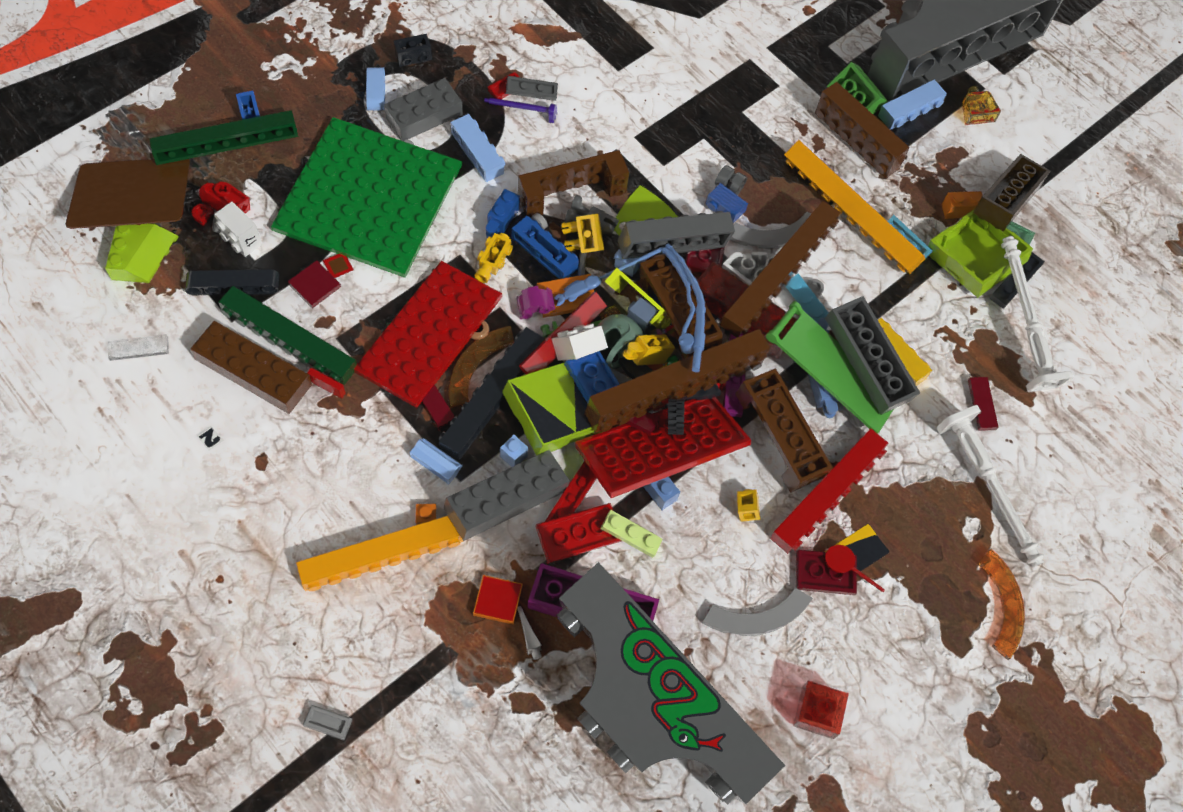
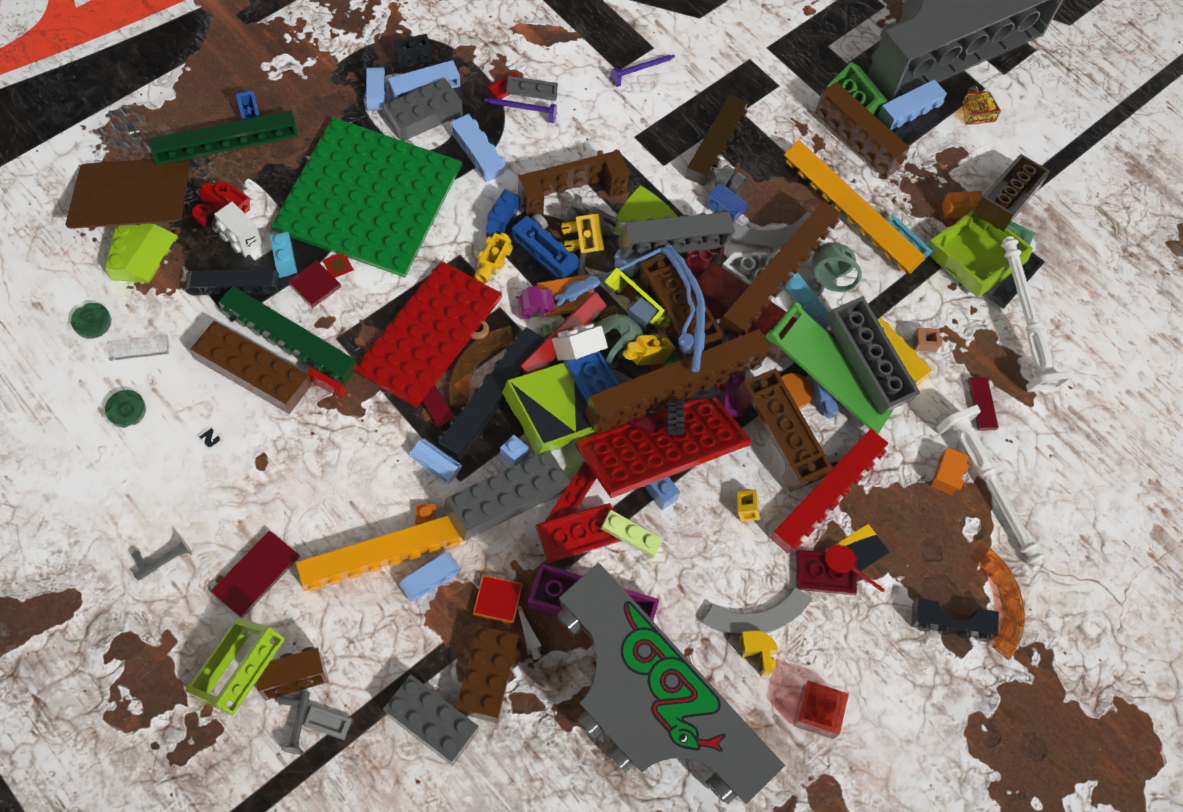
(91, 320): none -> clear green tile
(125, 408): none -> clear green tile
(145, 570): none -> dark grey piece
(246, 672): none -> lime window
(255, 574): none -> dark red tile
(283, 254): none -> medium azure brick
(292, 673): none -> reddish brown brick
(302, 702): none -> dark grey piece
(414, 80): none -> light blue brick
(429, 576): none -> light blue beam
(431, 720): none -> dark grey brick
(487, 674): none -> reddish brown brick
(617, 74): none -> dark purple piece
(716, 140): none -> dark brown brick
(761, 645): none -> yellow brick
(799, 388): none -> orange tile
(834, 261): none -> sand green piece
(927, 339): none -> nougat brick
(929, 616): none -> black arch
(950, 471): none -> orange brick

